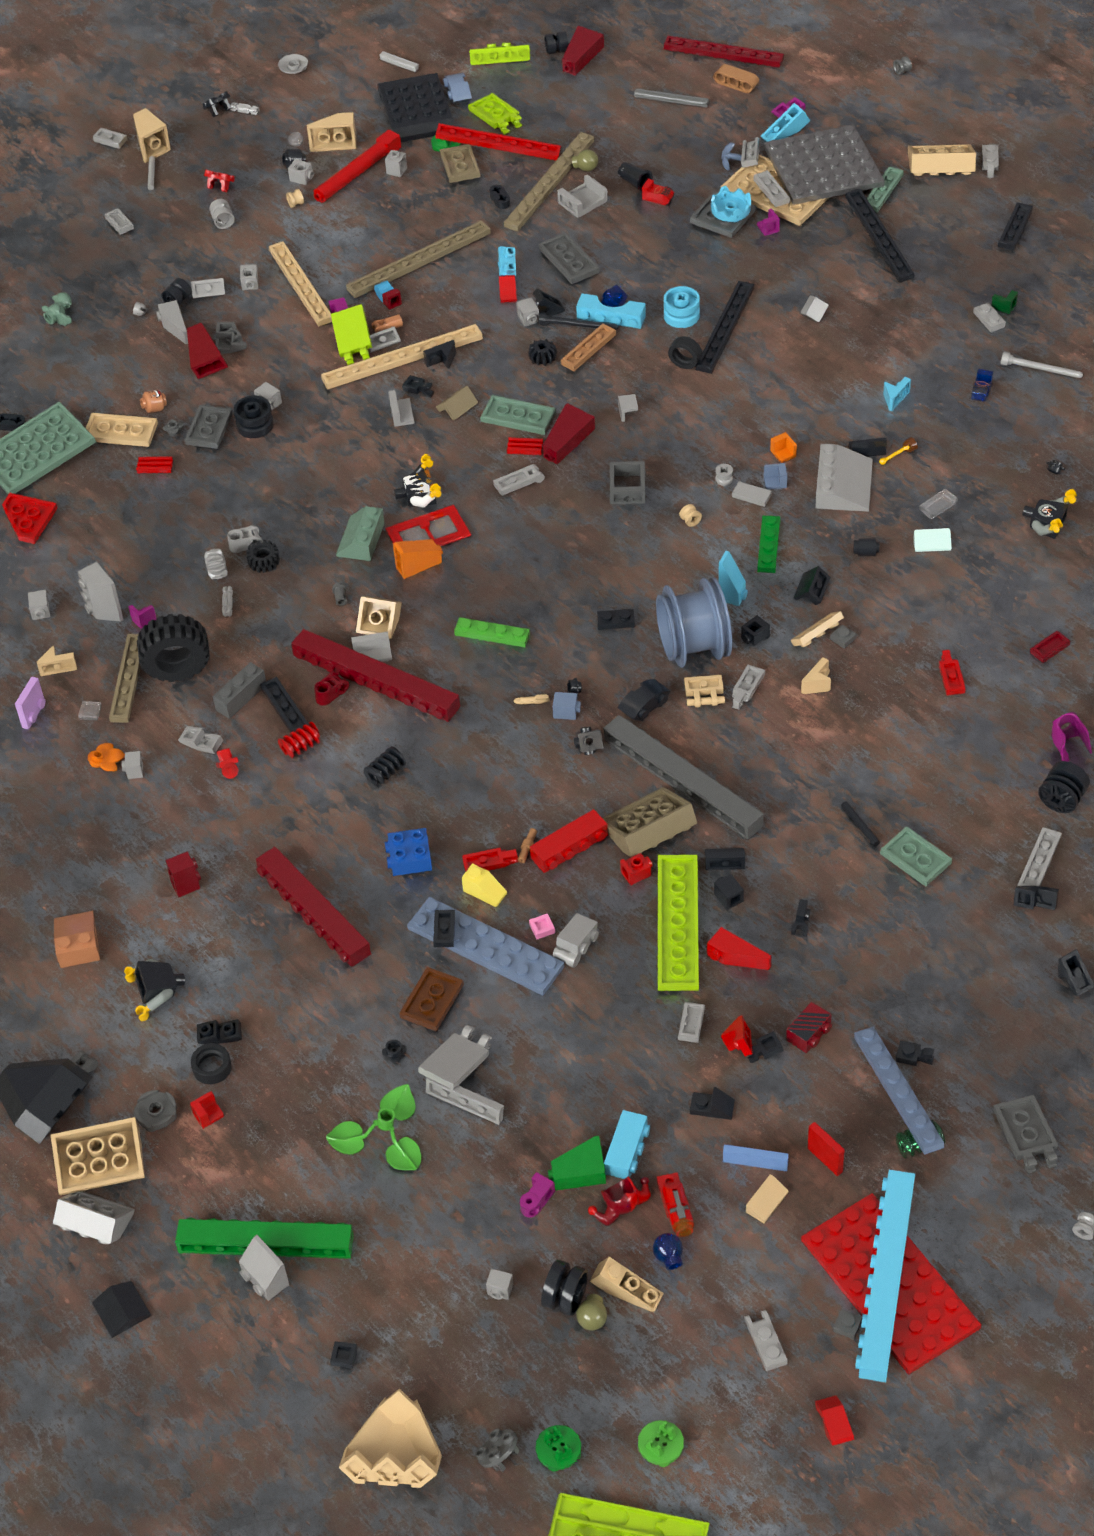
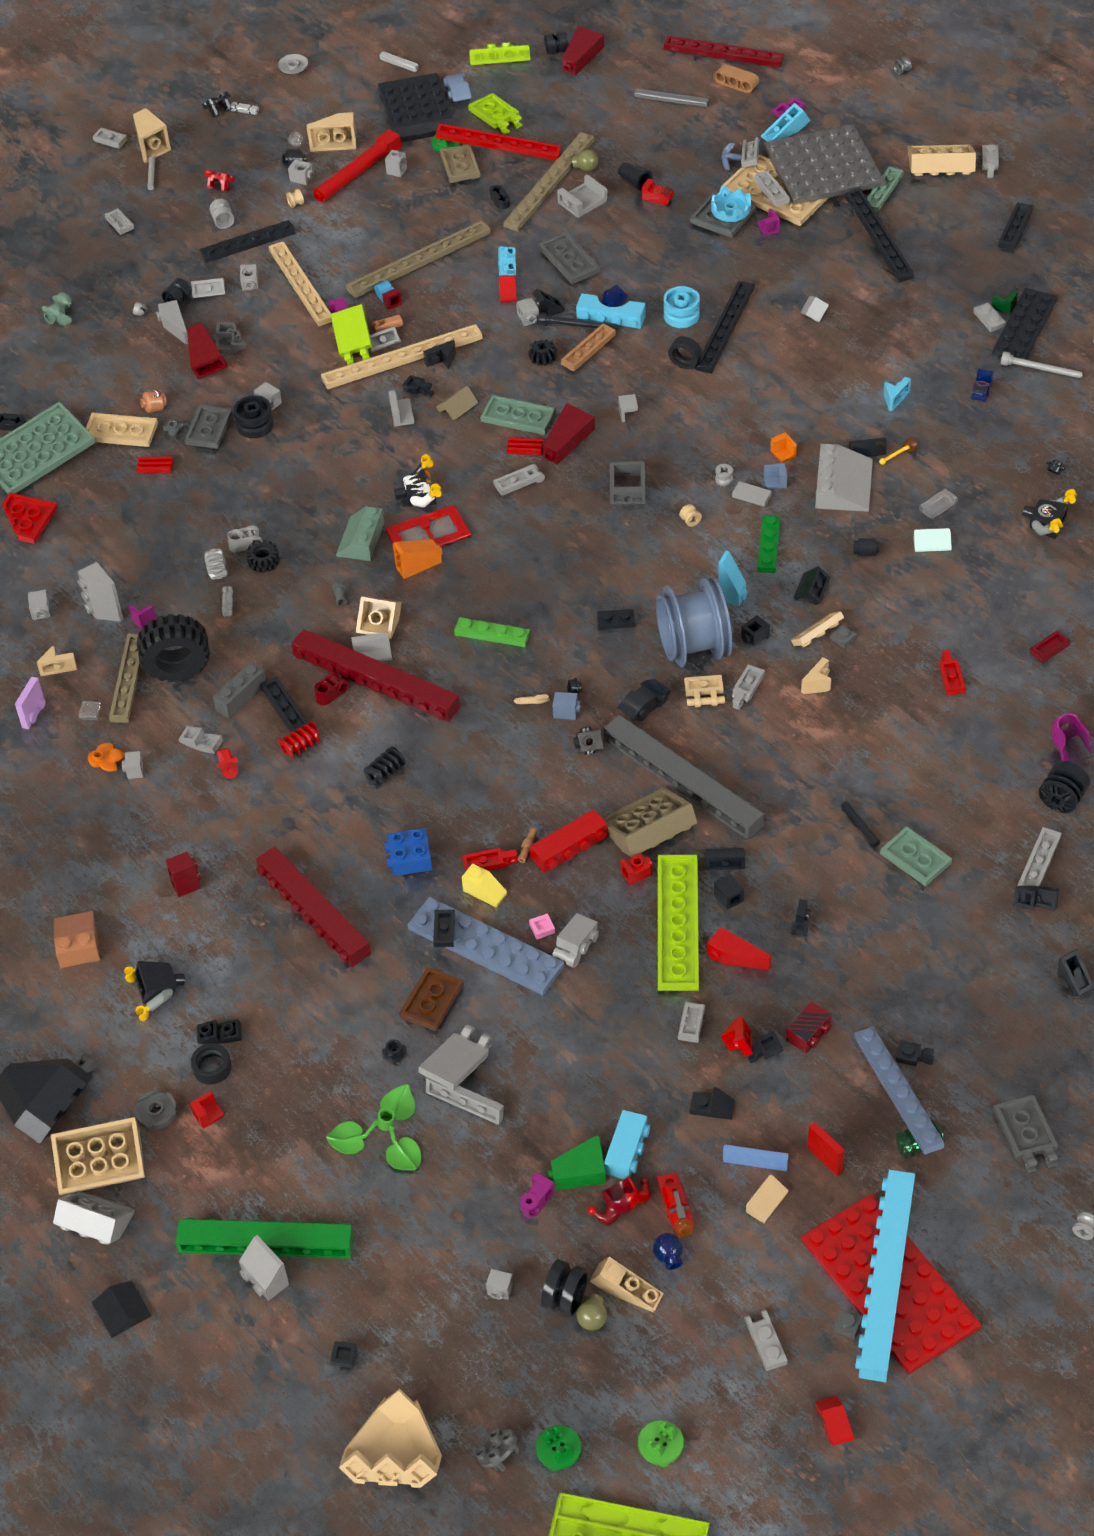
(247, 241): none -> black plate
(1025, 324): none -> black plate

